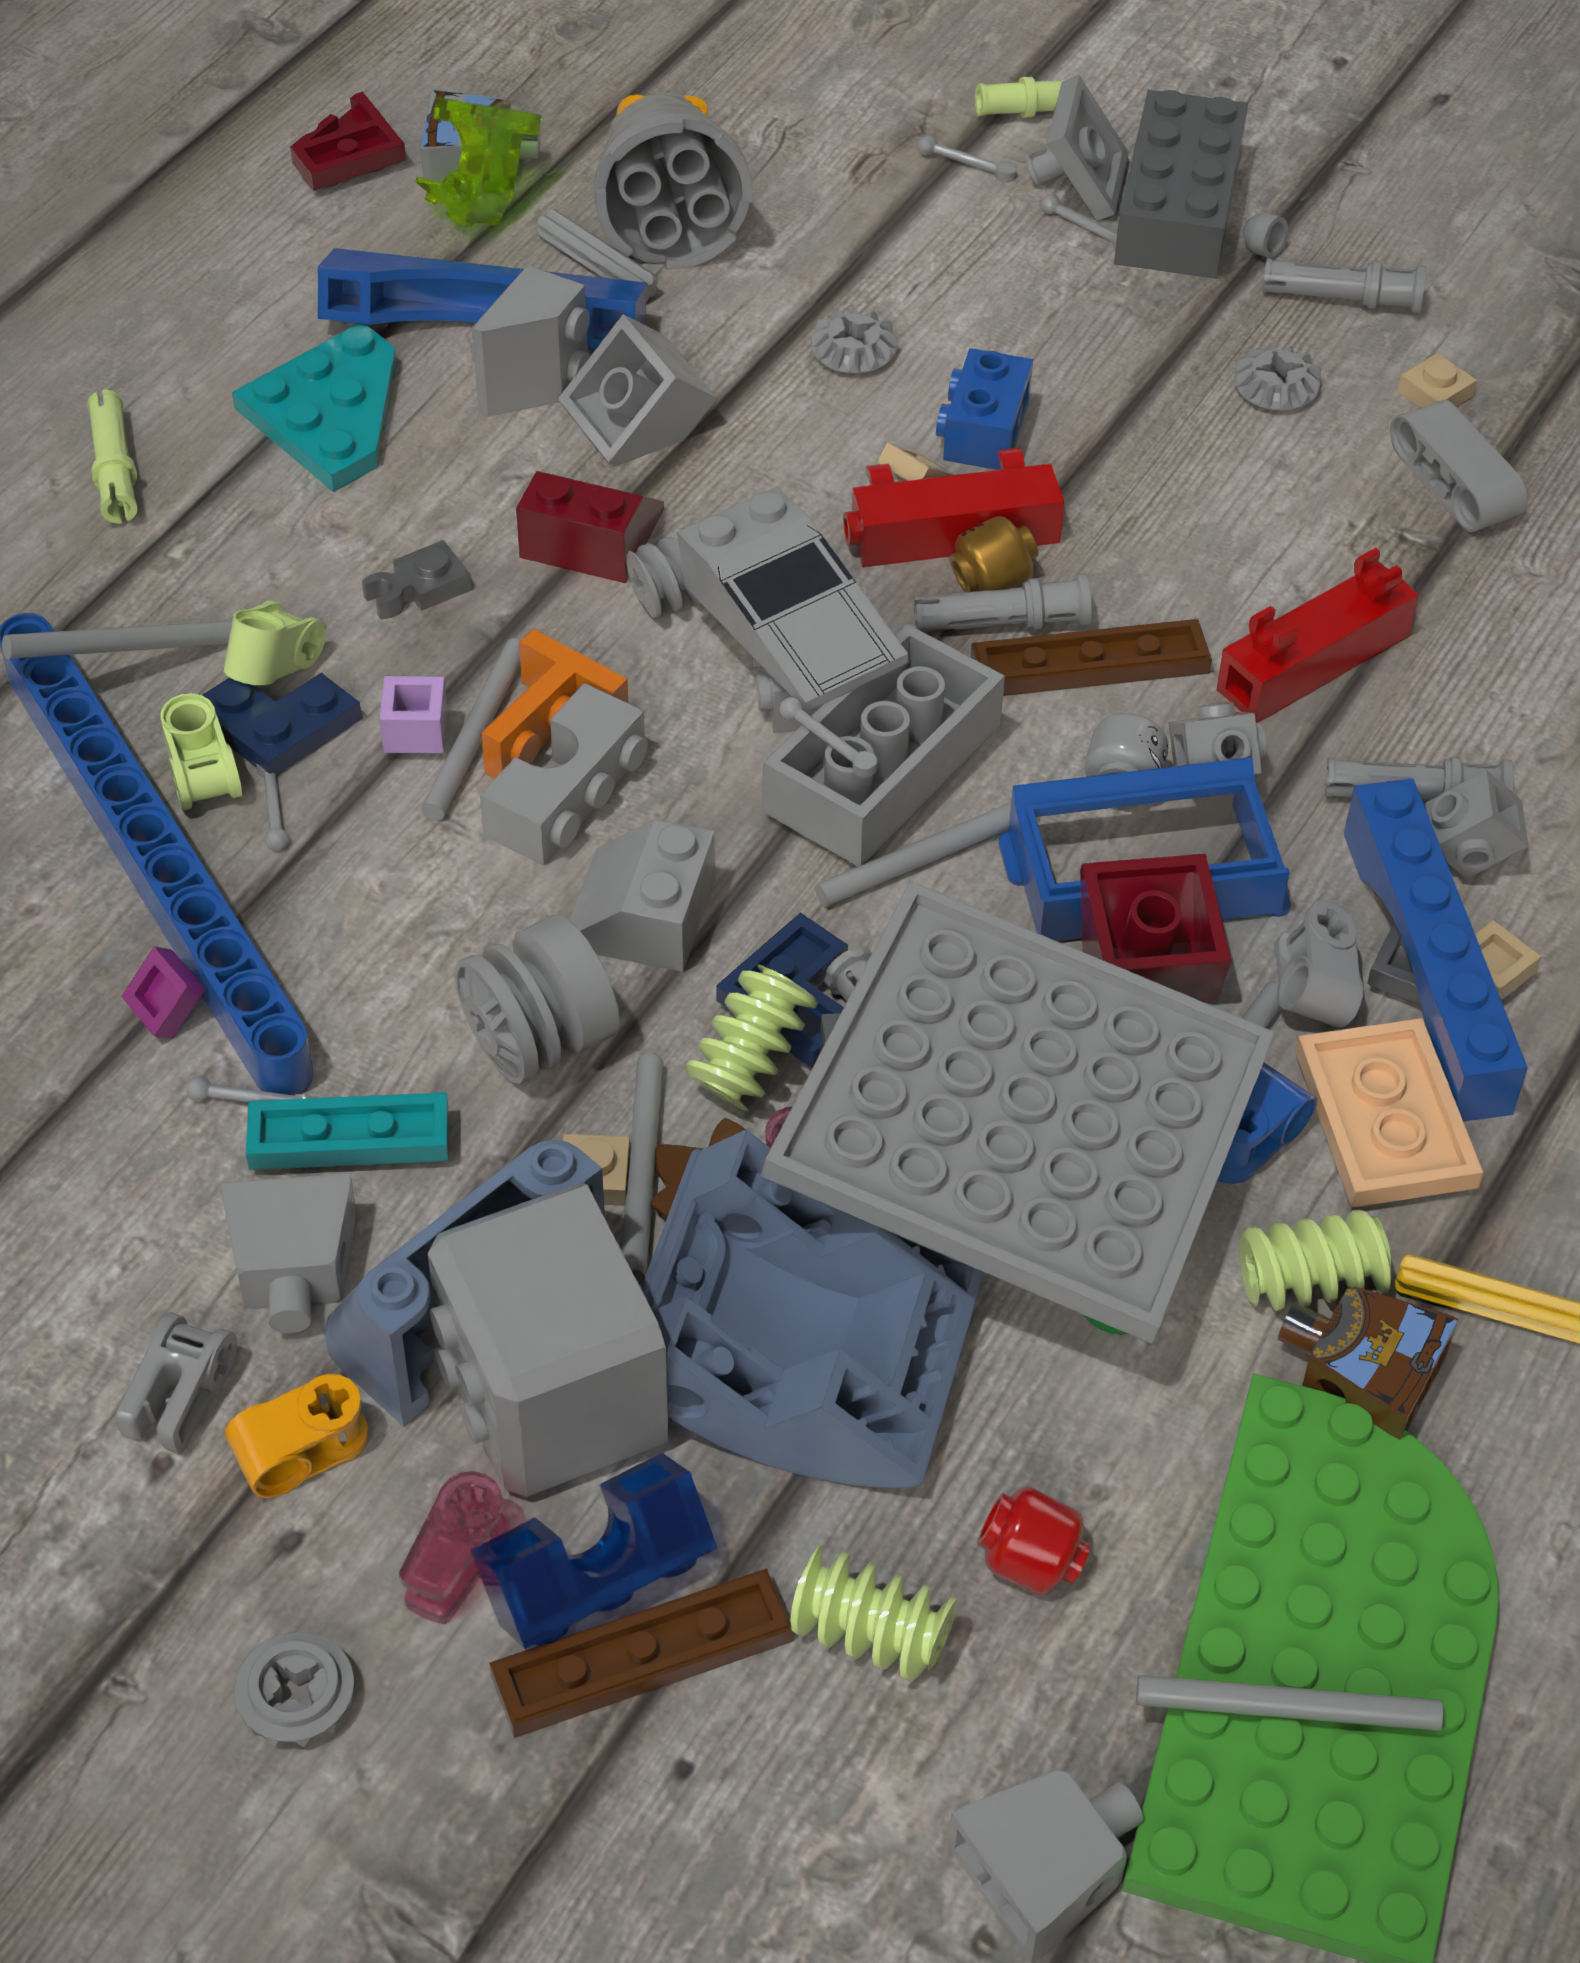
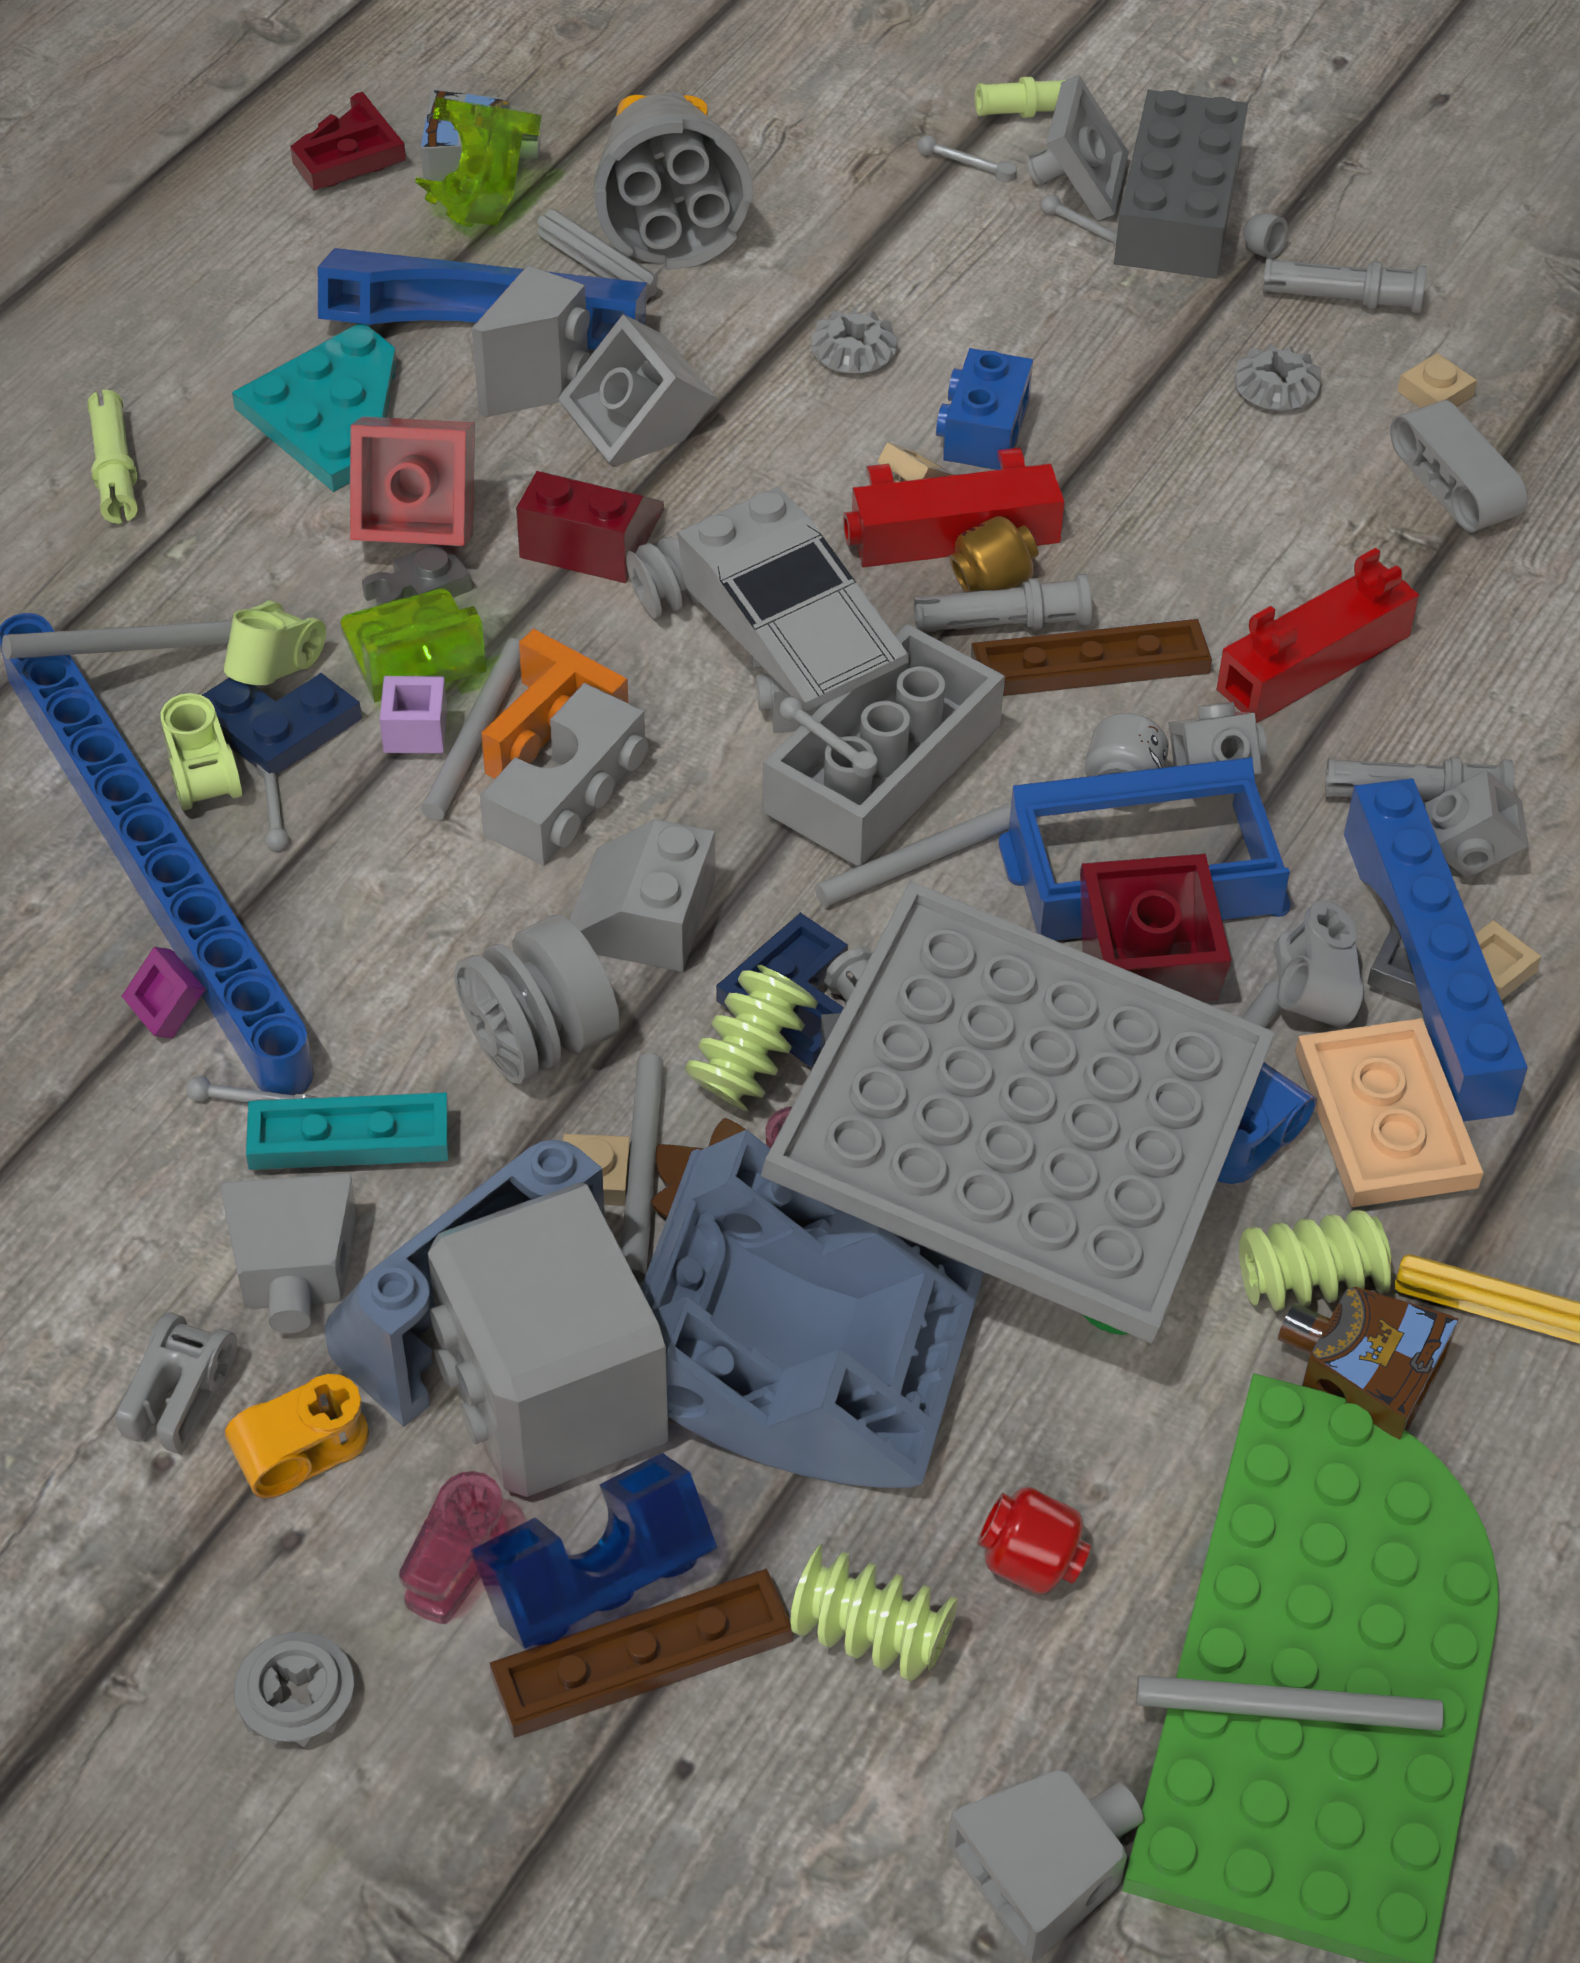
(412, 481): none -> brick
(415, 638): none -> clear neon green bracket

